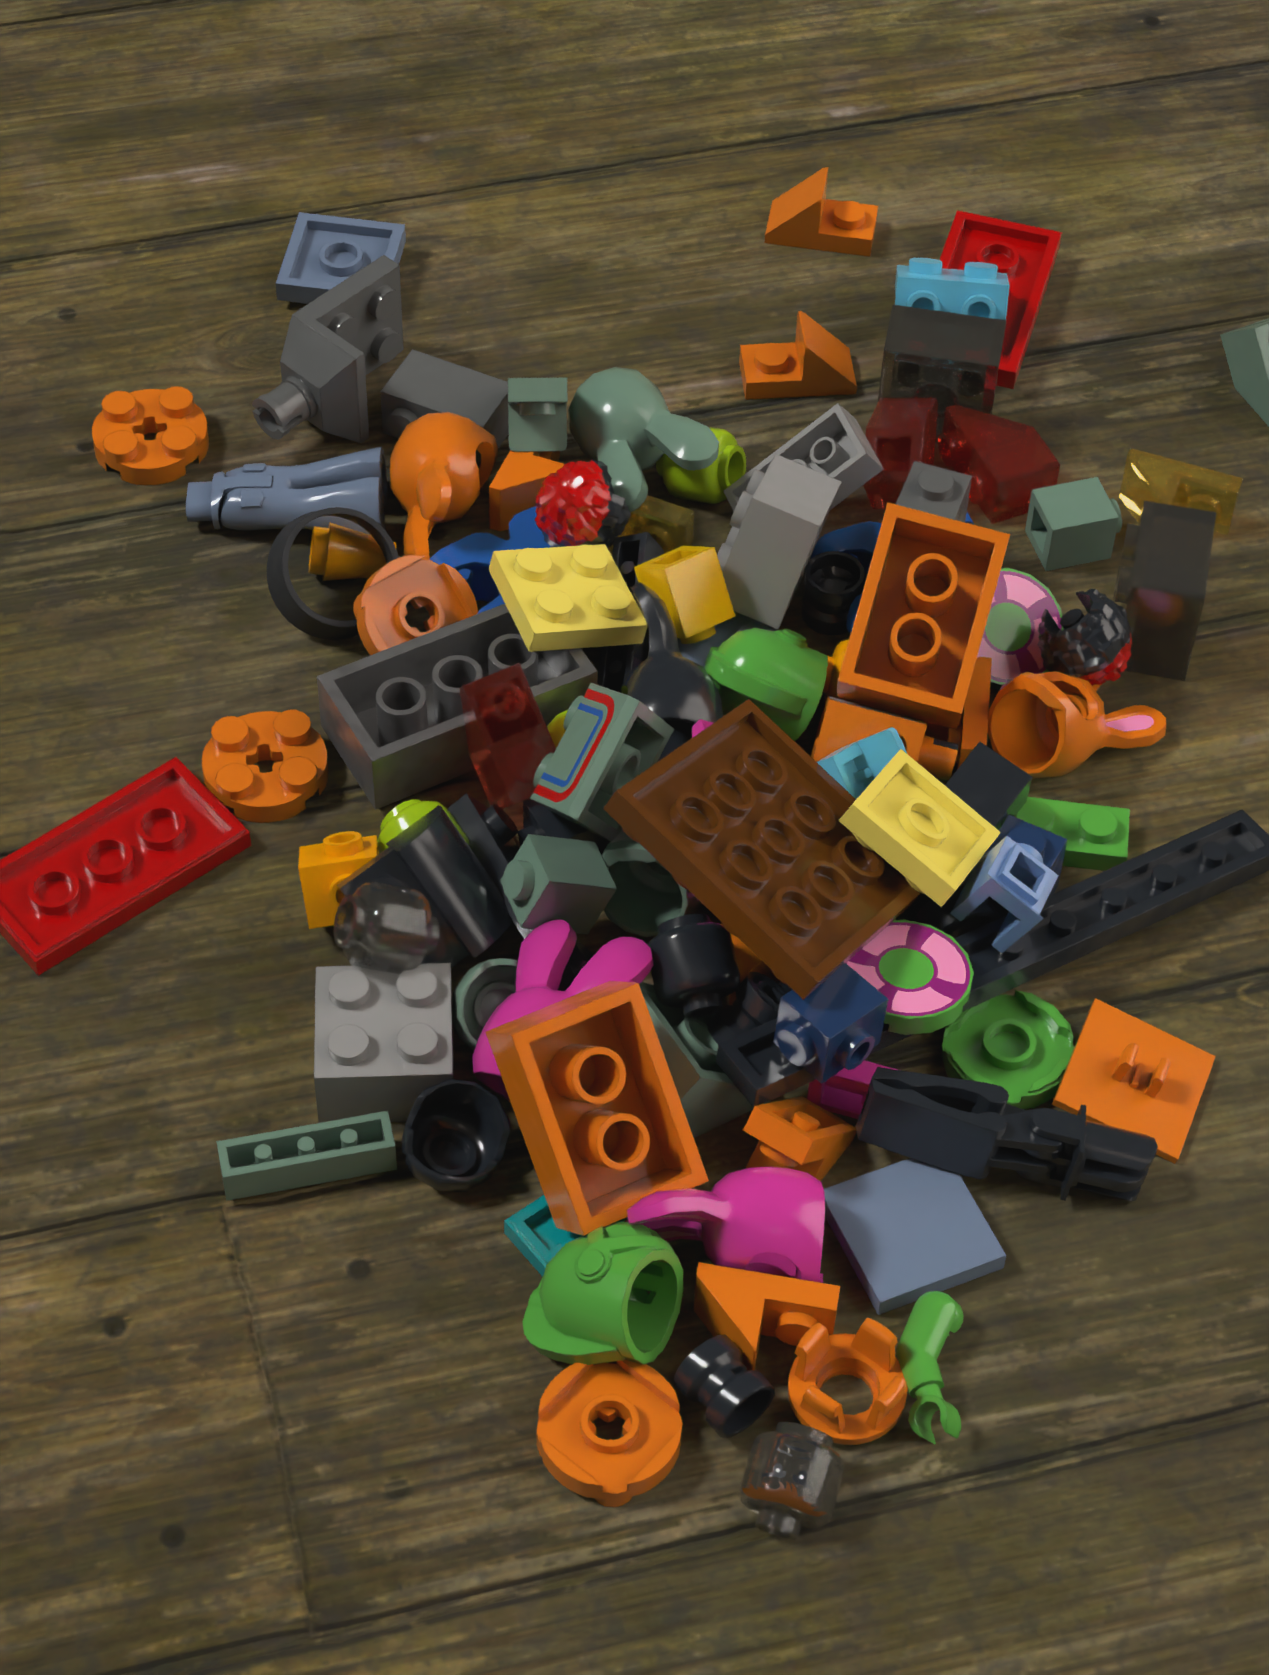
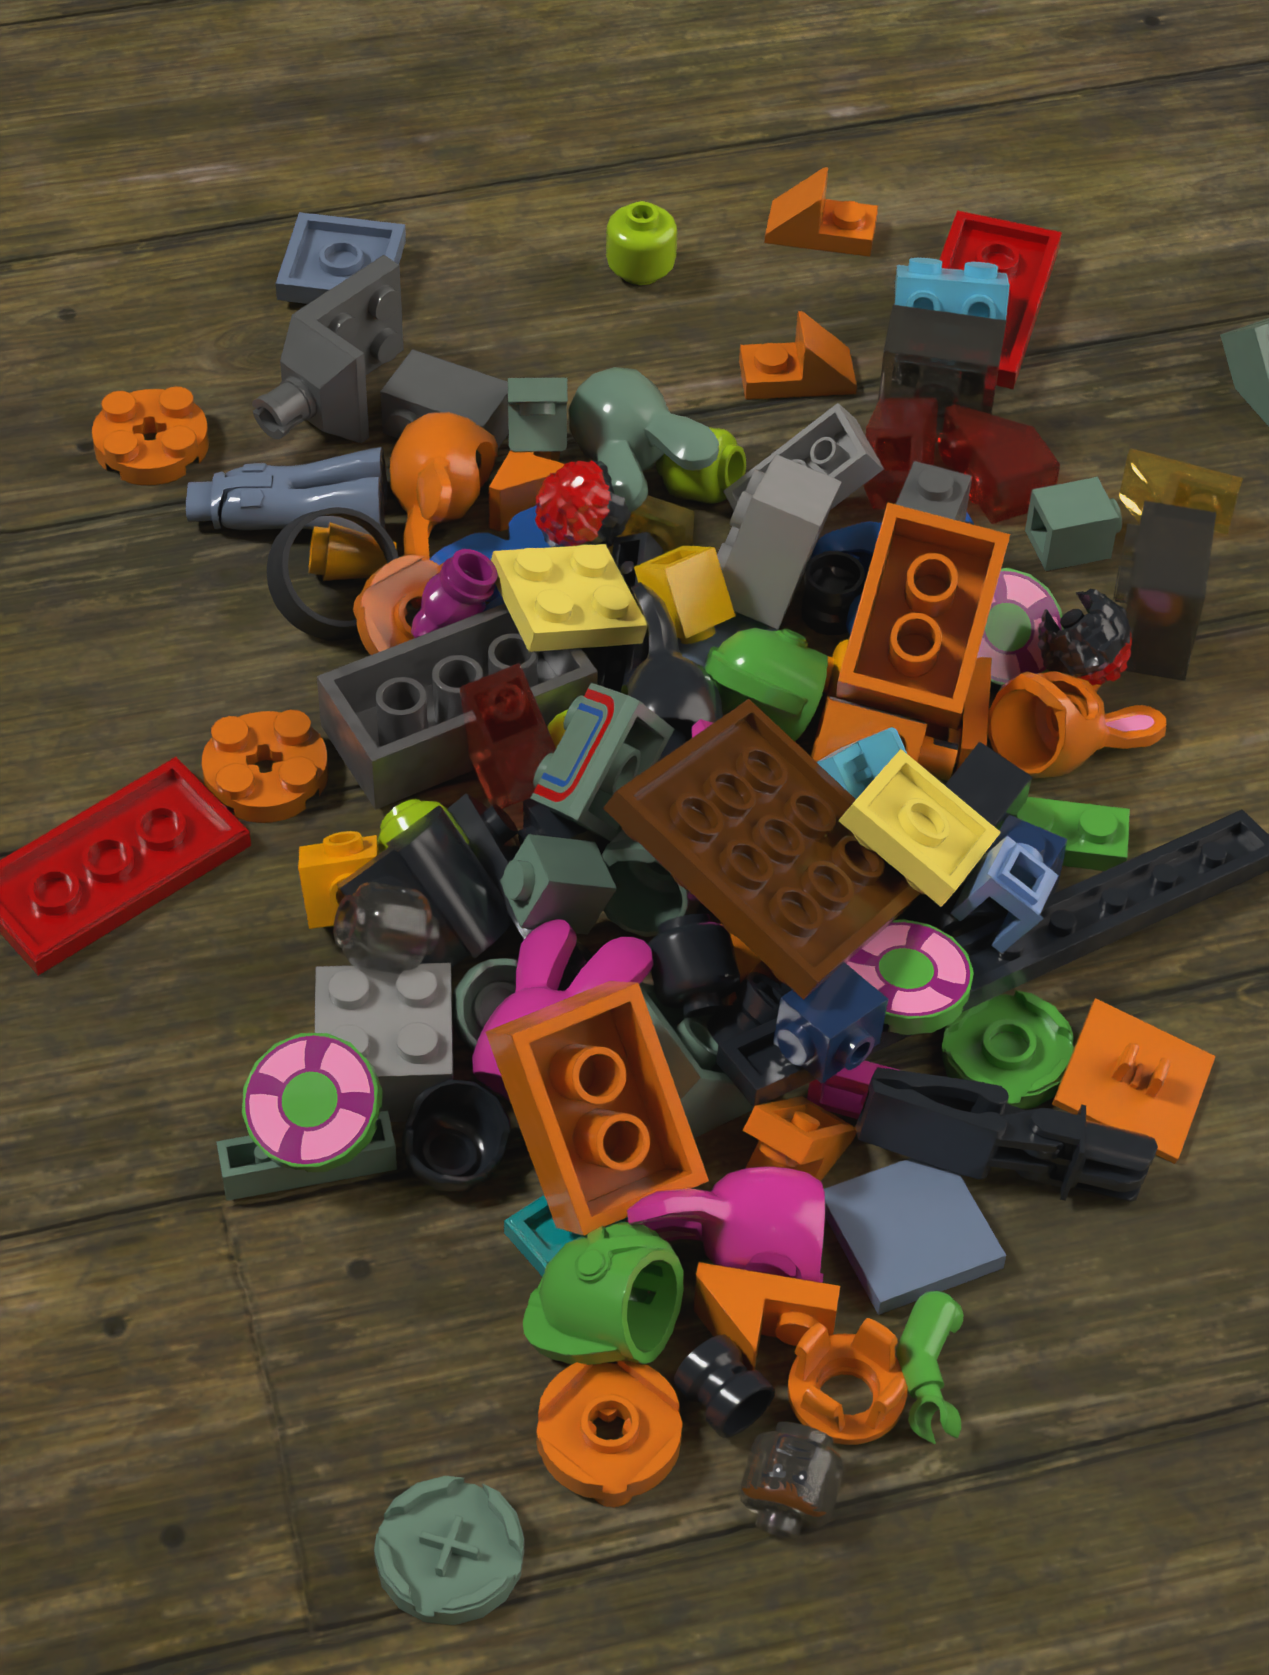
(312, 1102): none -> tile
(449, 1550): none -> sand green tile
(455, 592): none -> magenta animal
(641, 243): none -> lime head

